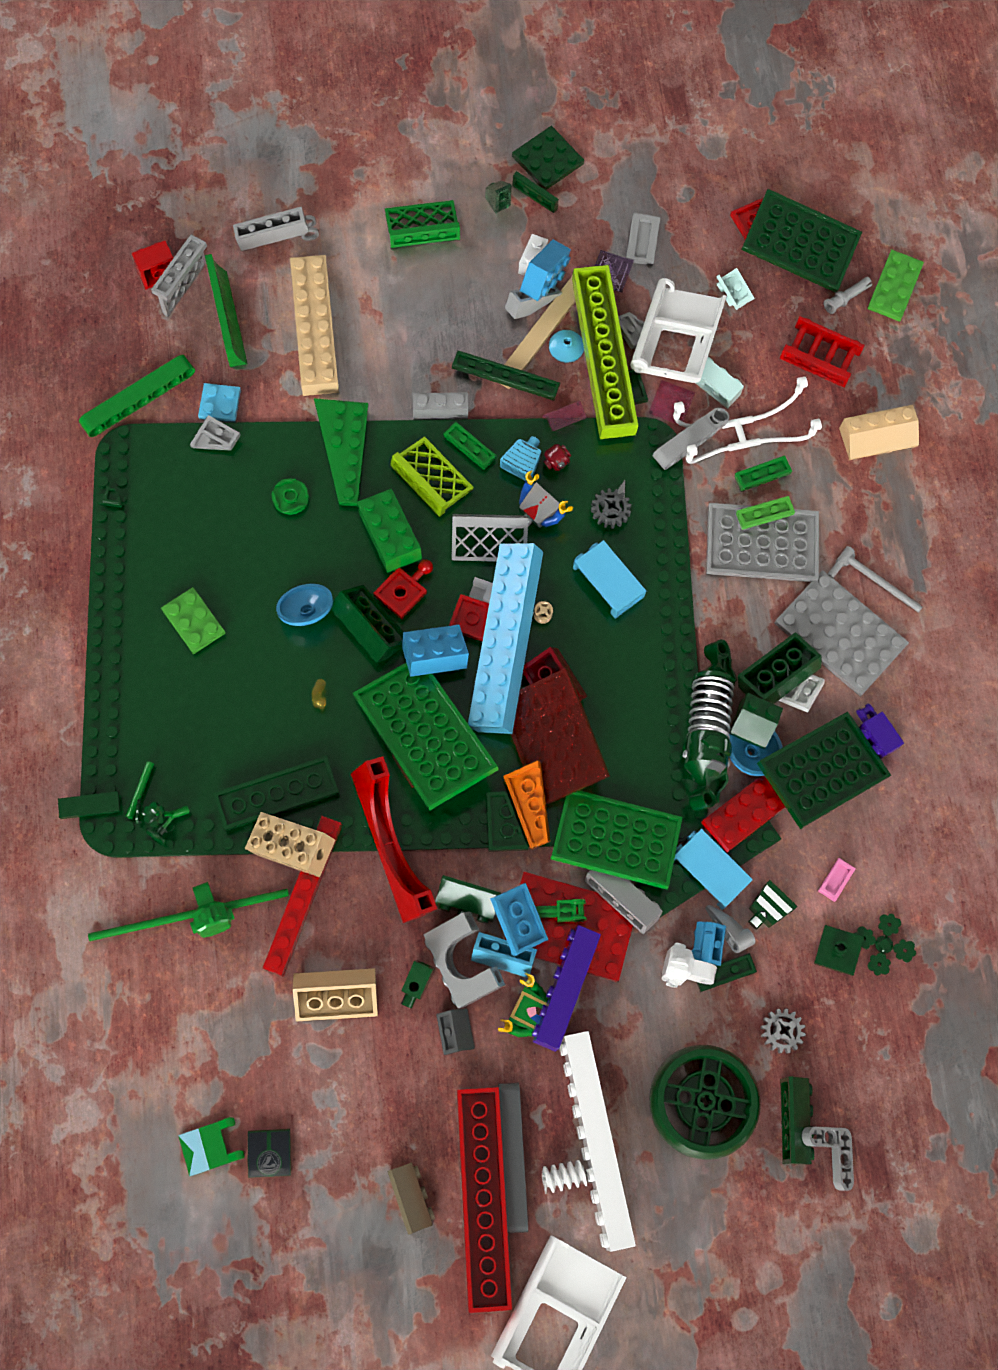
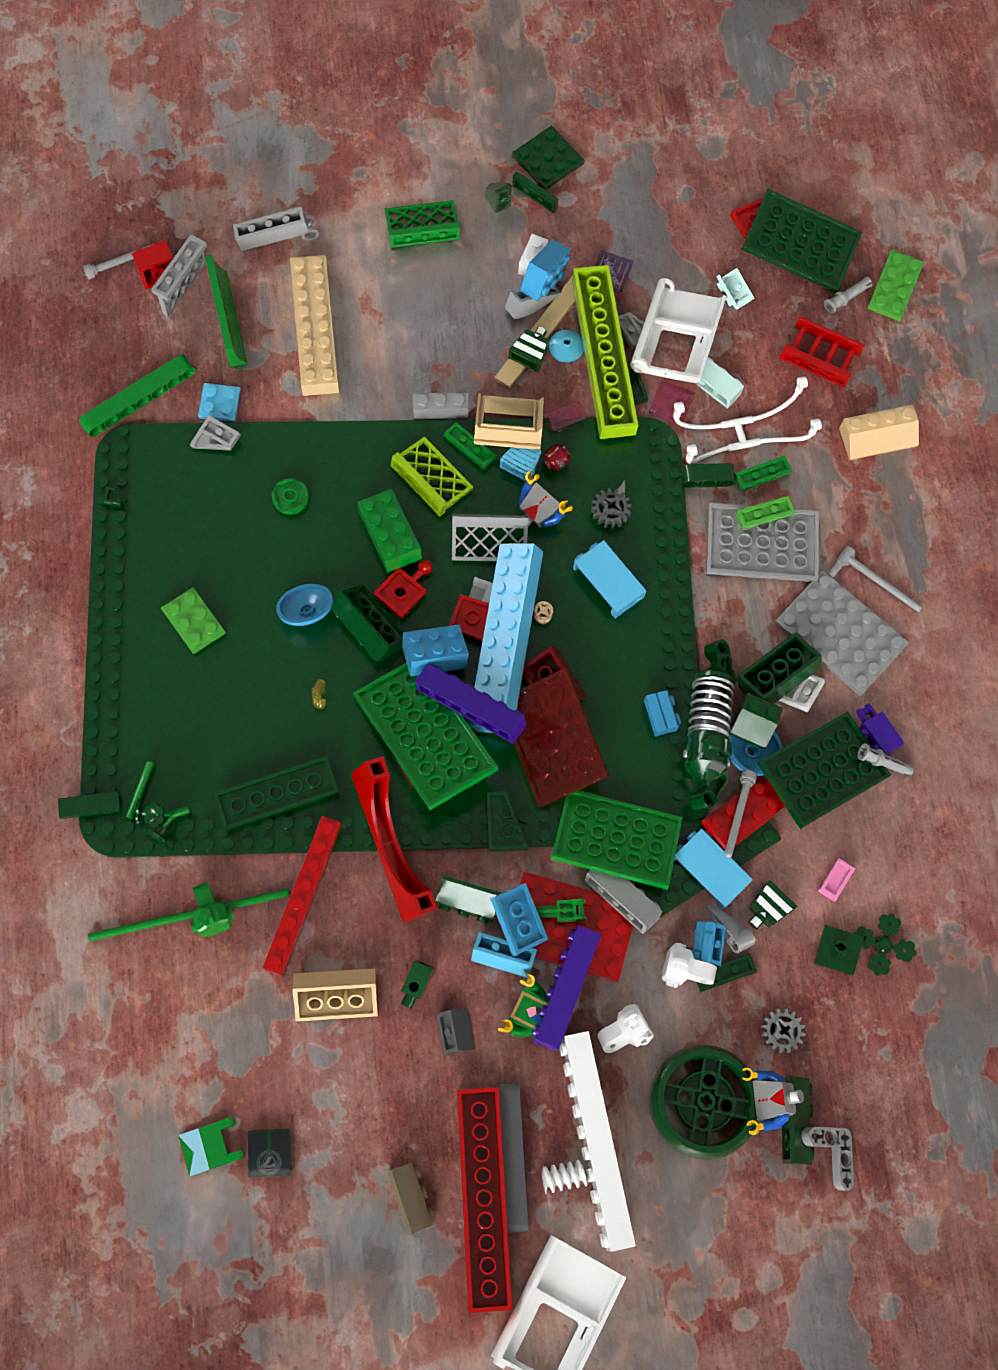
(91, 270): none -> light grey piece
(311, 850): tan brick -> none
(344, 434): green wing -> none
(441, 943): light grey arch -> none
(471, 703): none -> dark purple brick
(505, 375): dark green tile -> none
(506, 434): none -> tan piece
(529, 801): orange wing -> none
(530, 349): none -> dark green torso
(629, 1028): none -> white piece
(643, 238): light grey piece -> none
(661, 713): none -> dark azure brick
(694, 434): light grey piece -> none
(708, 475): none -> dark green beam
(747, 779): none -> light grey piece
(773, 1100): none -> torso
(878, 758): none -> light grey pin

